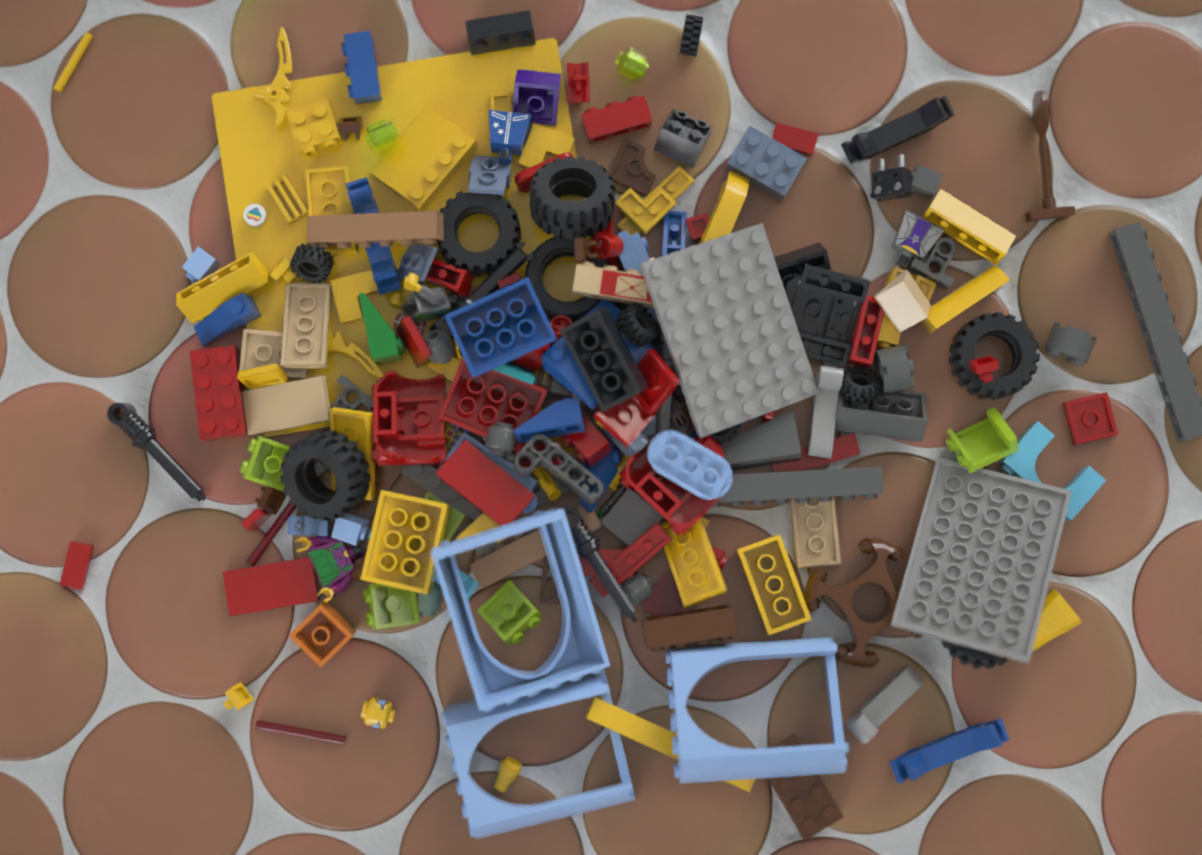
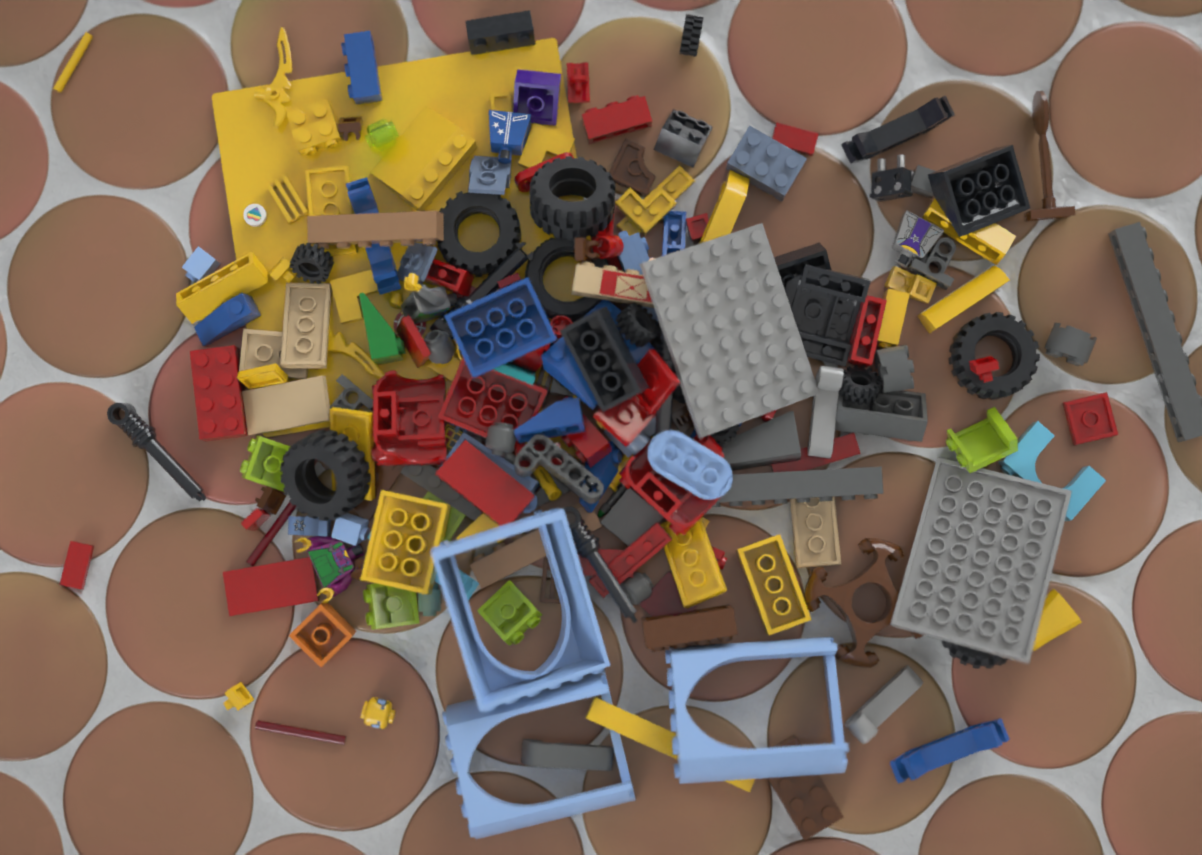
(507, 773): yellow cone -> none
(566, 756): none -> dark grey beam
(631, 63): clear neon green head -> none
(903, 302): tan slope -> none
(980, 190): none -> black slope

